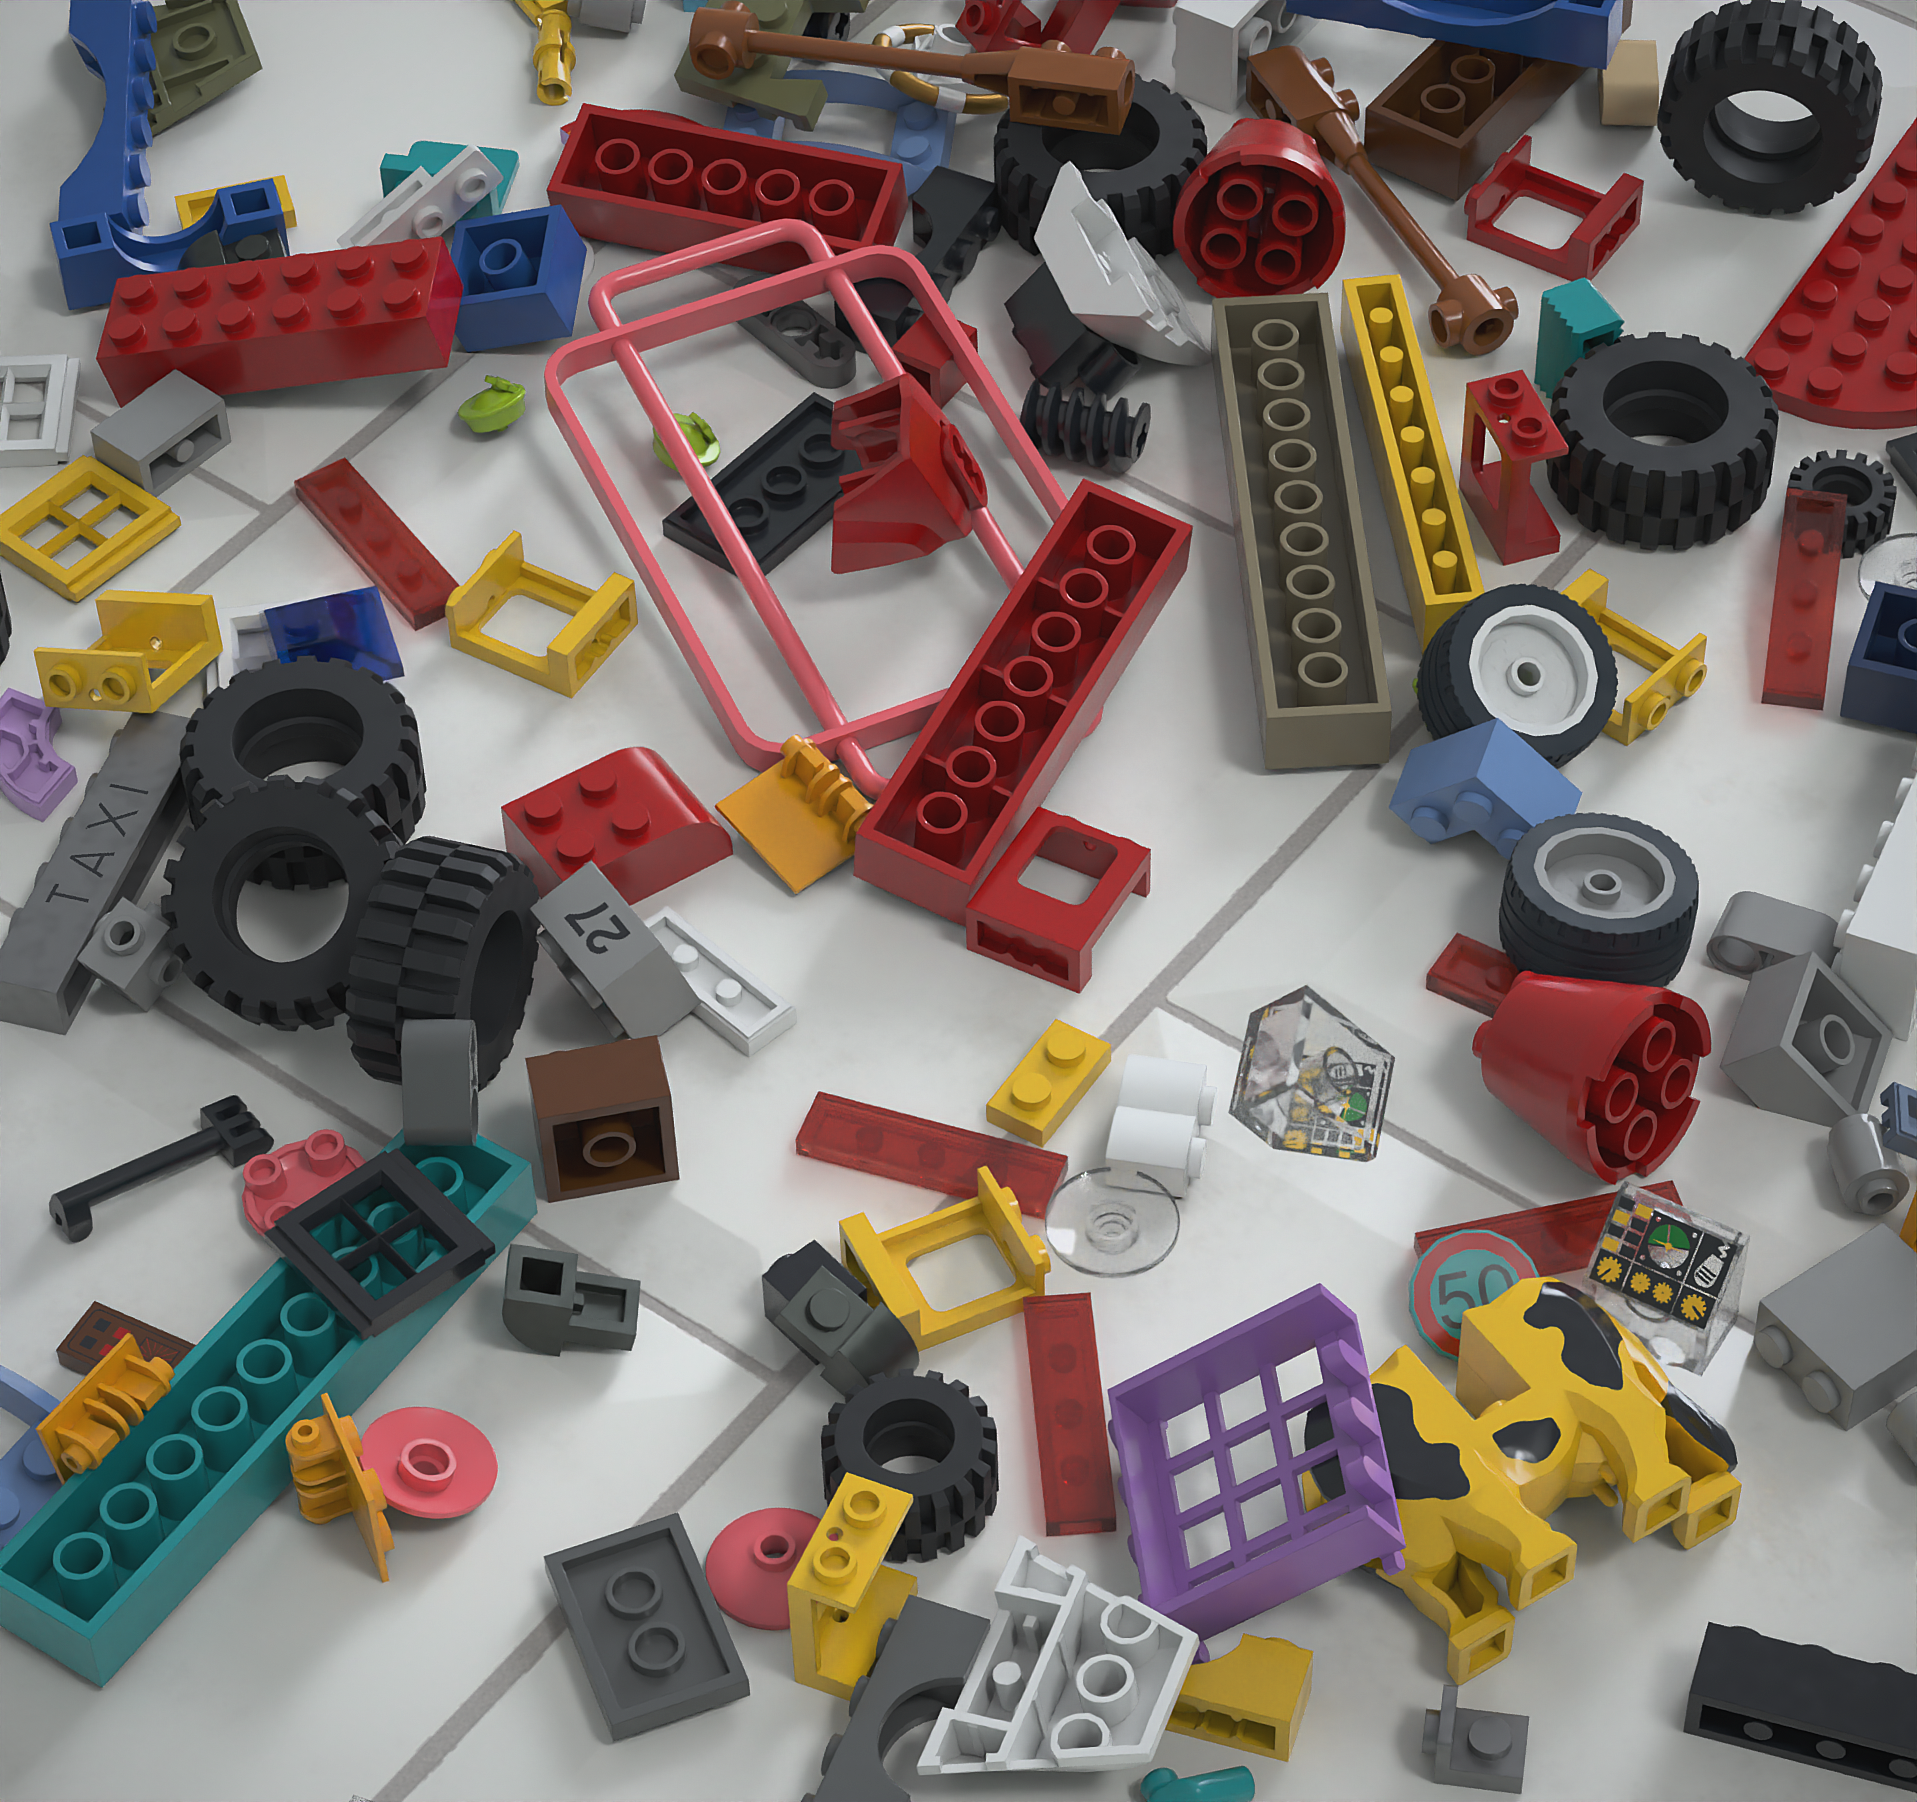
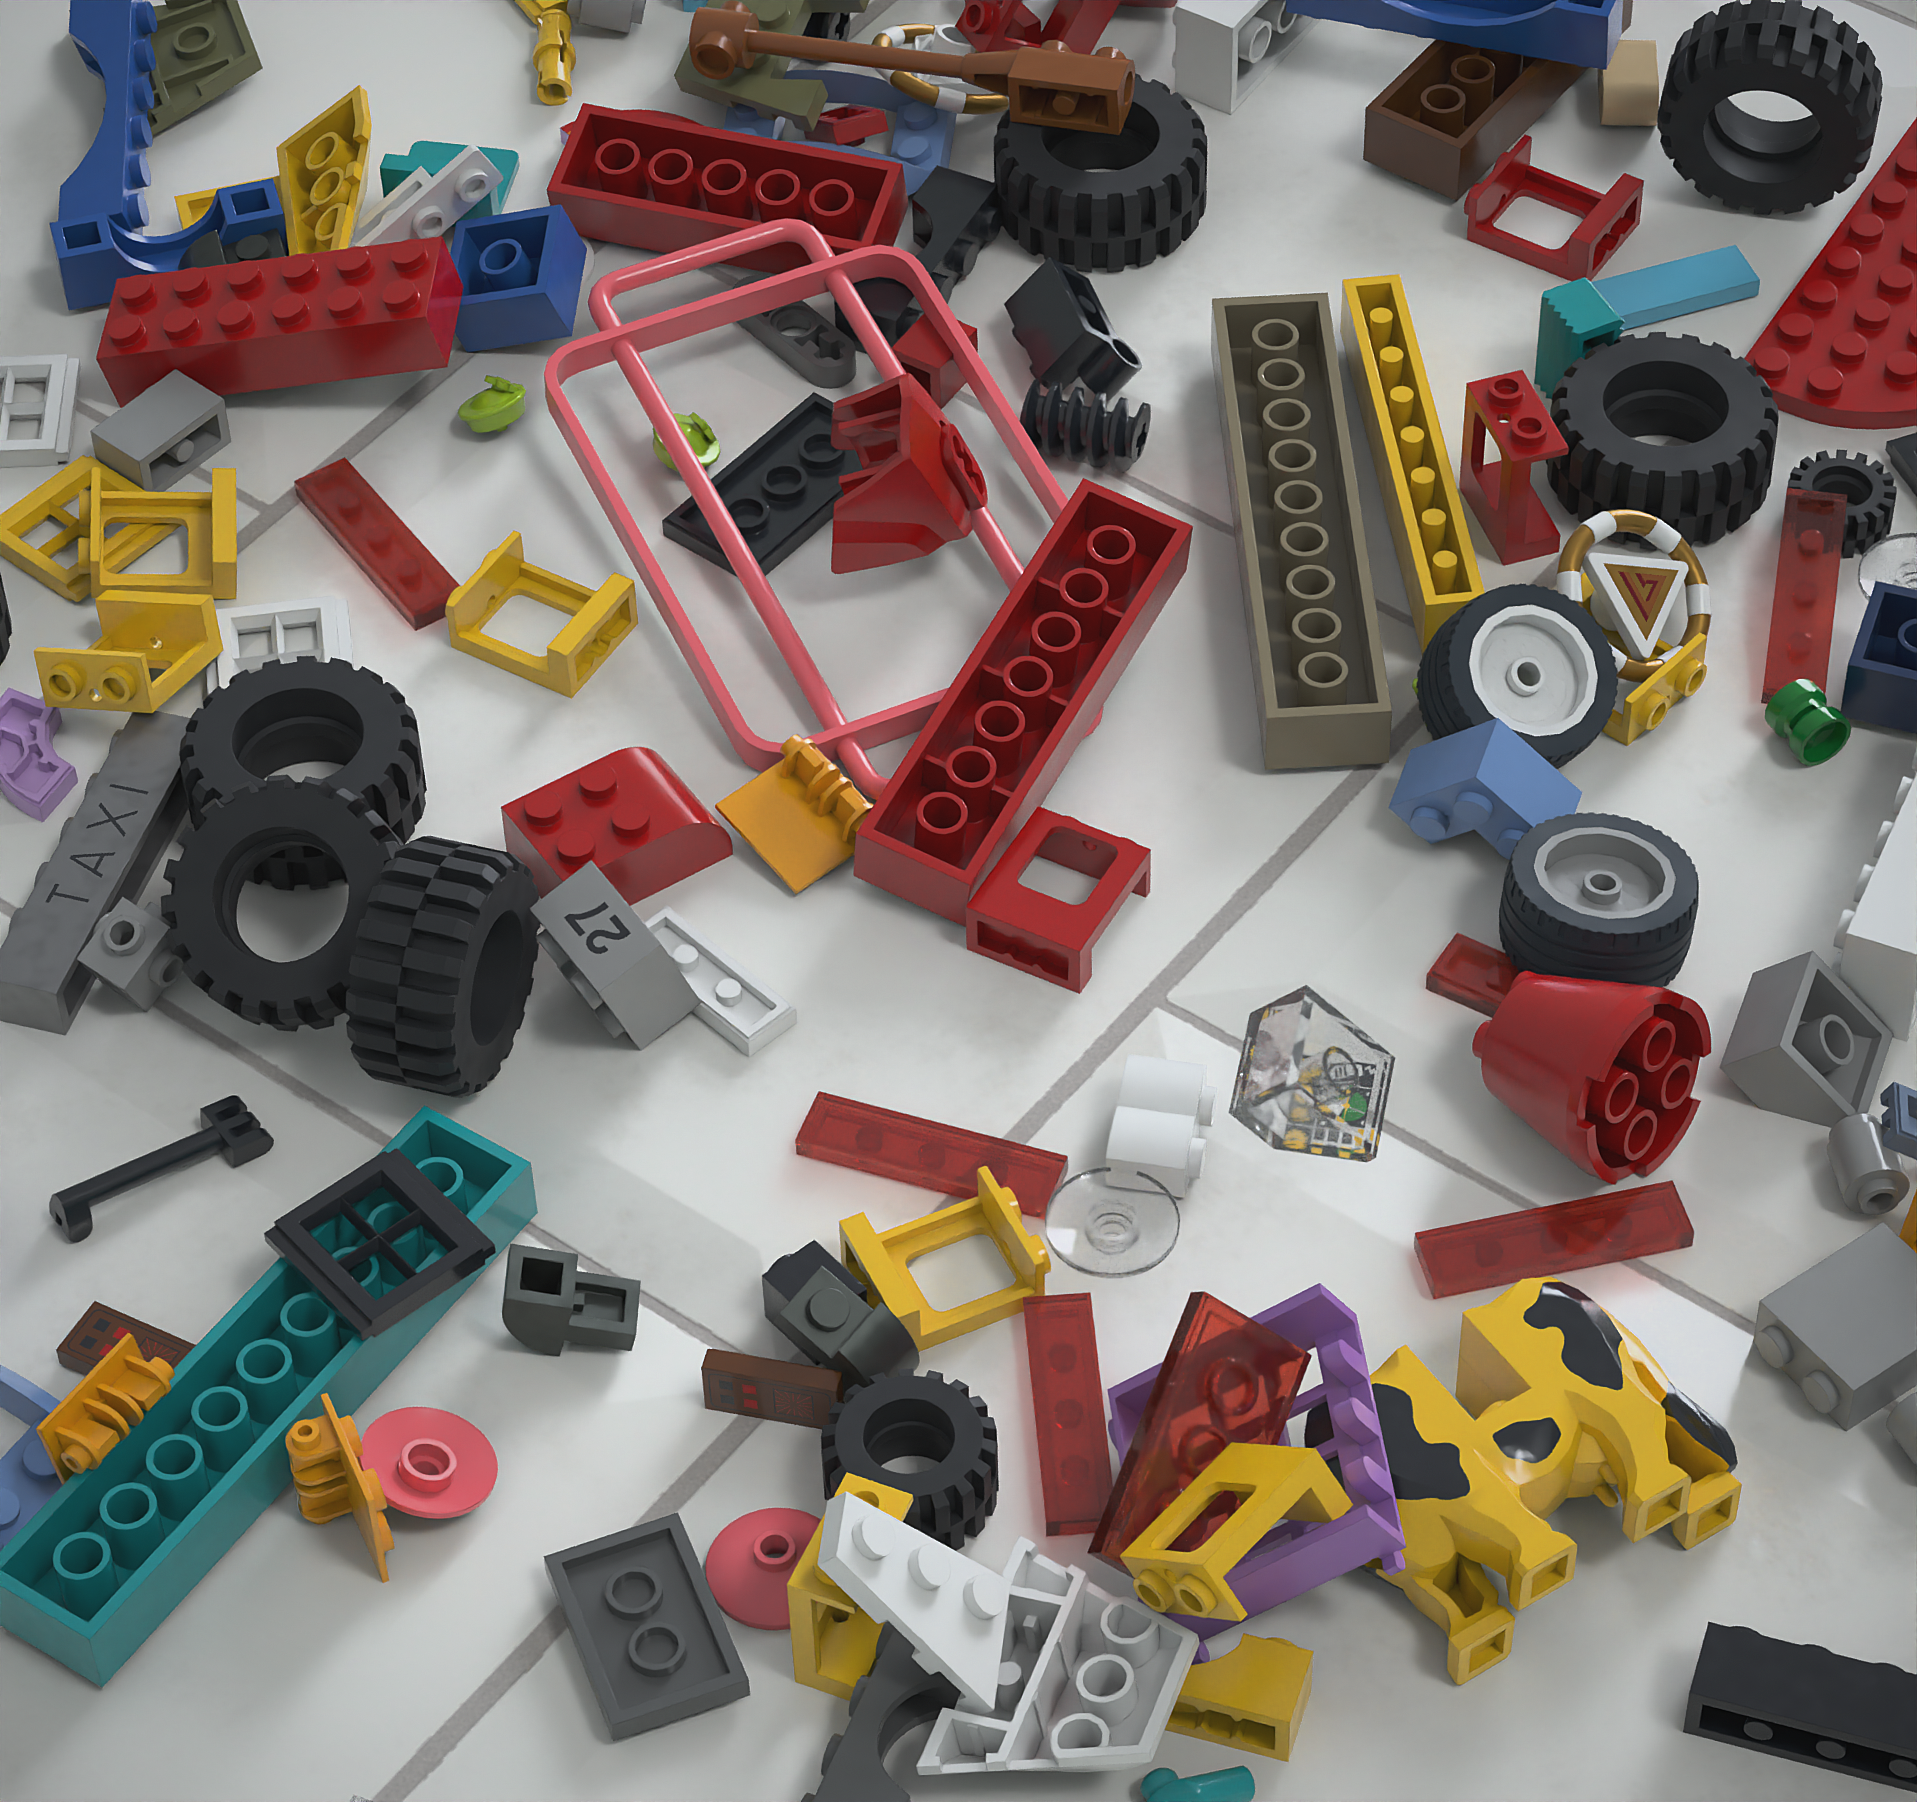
(210, 528): none -> yellow window
(294, 1175): coral dish -> none
(326, 176): none -> yellow wedge
(335, 626): clear blue slope -> none
(439, 1082): dark grey beam -> none
(603, 1118): reddish brown brick -> none
(770, 1388): none -> reddish brown tile
(848, 125): none -> red plate
(925, 1590): none -> white wing
(1048, 1083): yellow plate -> none
(1112, 280): white wedge -> none
(1215, 1387): none -> clear red tile
(1260, 214): red cone -> none
(1270, 1485): none -> yellow window
(1300, 92): dark orange bar -> none
(1460, 1275): piece -> none
(1475, 1746): flat silver bracket -> none
(1636, 591): none -> piece
(1668, 1276): slope -> none
(1680, 286): none -> medium azure tile
(1767, 931): light grey beam -> none
(1803, 717): none -> green wheel

